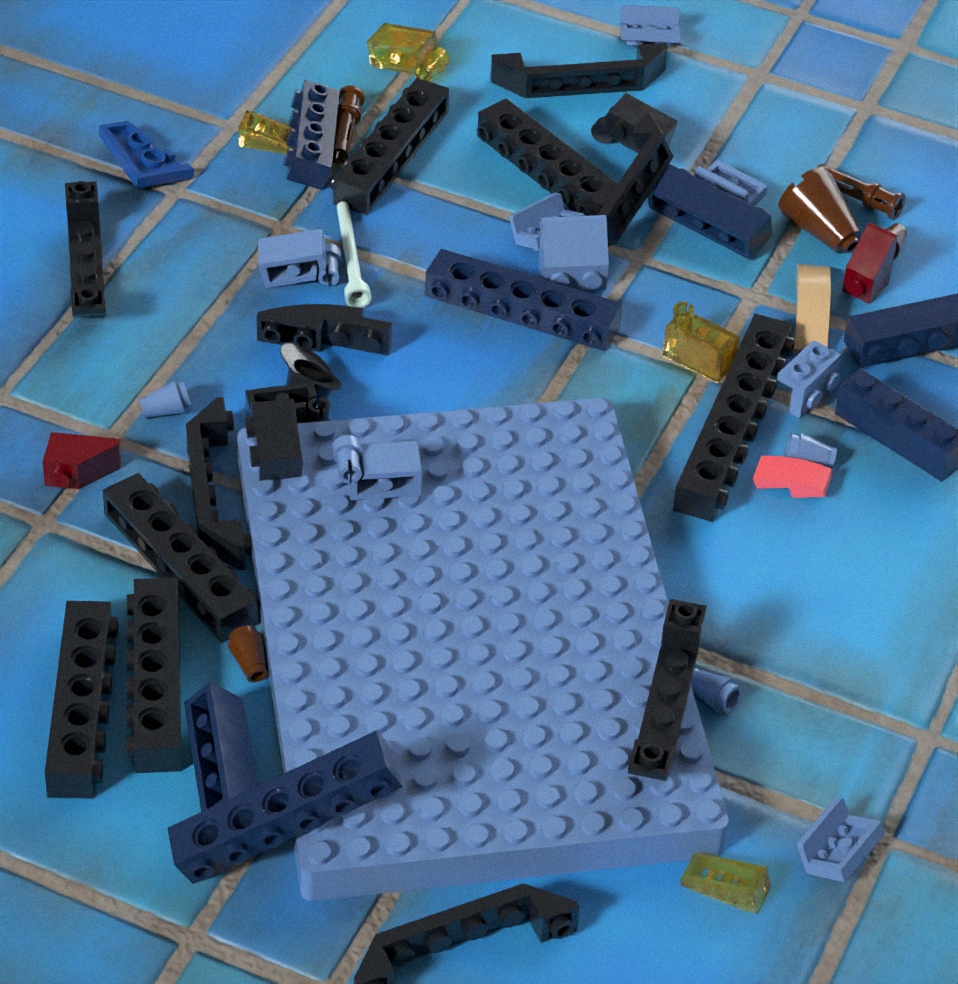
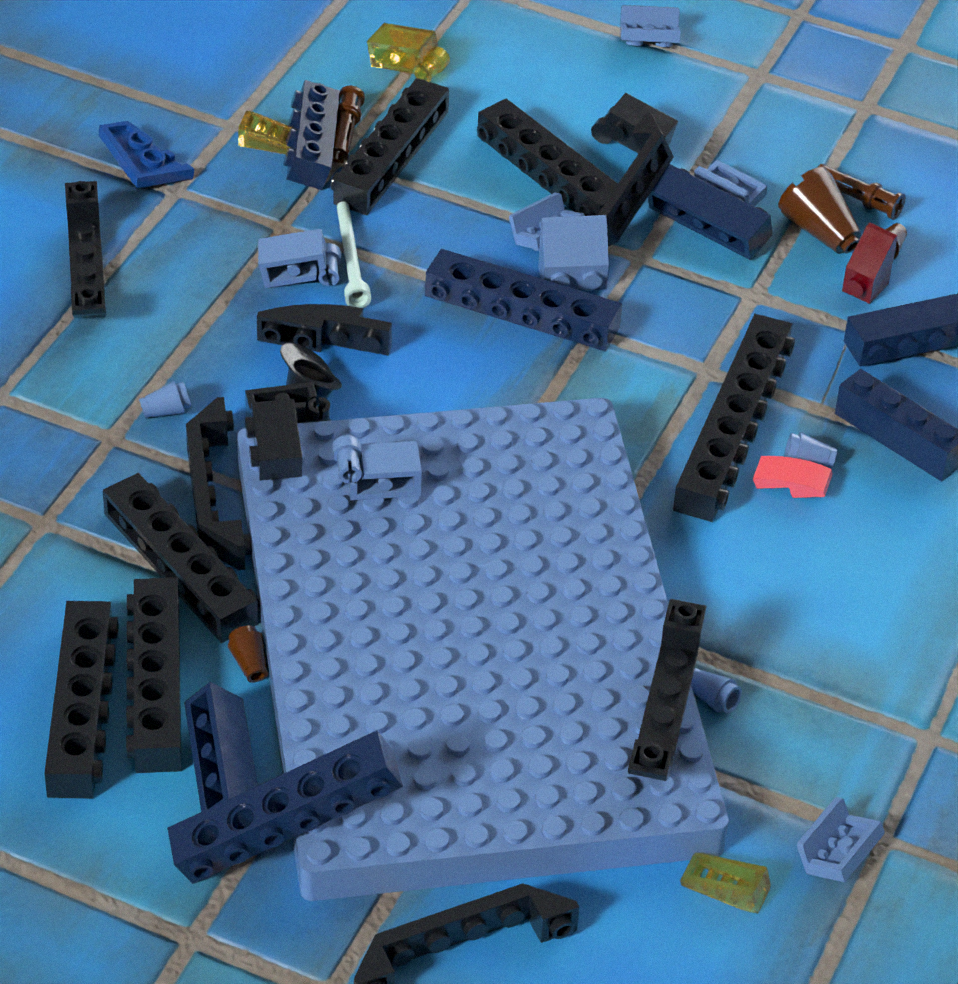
(79, 459): dark red slope -> none
(581, 78): black slope -> none
(699, 343): clear yellow hinge -> none
(811, 377): medium blue bracket -> none
(812, 305): tan slope -> none

